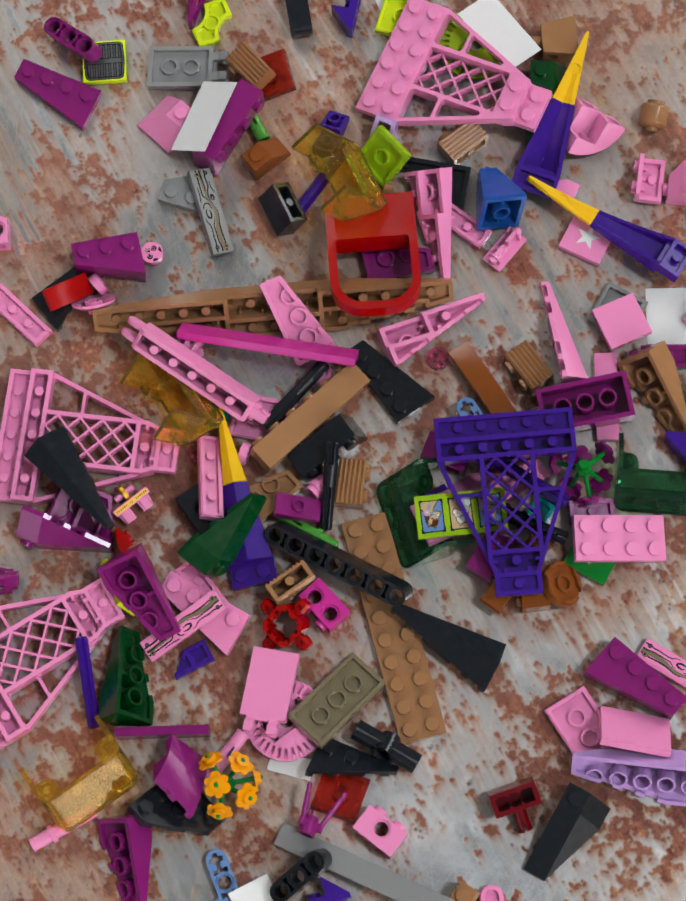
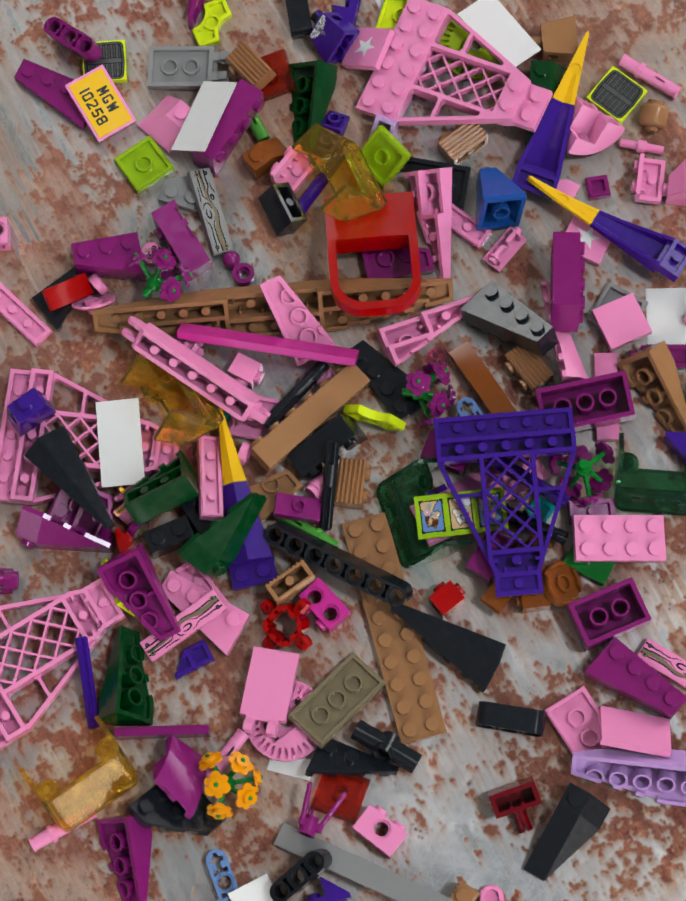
(29, 411): none -> dark purple torso
(100, 103): none -> yellow tile
(120, 442): none -> white sticker
(137, 531): none -> tile
(144, 164): none -> lime tile
(162, 491): none -> dark green wedge
(168, 536): none -> black brick
(169, 280): none -> magenta plant
(180, 240): none -> magenta wedge
(232, 260): none -> magenta plate
(246, 371): none -> bright pink brick
(292, 169): none -> bright pink bracket
(314, 89): none -> dark green wedge
(332, 35): none -> dark purple torso
(368, 49): none -> bright pink tile
(380, 419): none -> neon yellow tile
(419, 386): none -> magenta plant
(447, 598): none -> red brick
(507, 317): none -> wedge
(510, 719): none -> black beam
(567, 281): none -> magenta brick
(597, 187): none -> magenta tile
(608, 614): none -> magenta brick
(616, 95): none -> tile
(641, 146): none -> bright pink bar
(649, 76): none -> bright pink pin

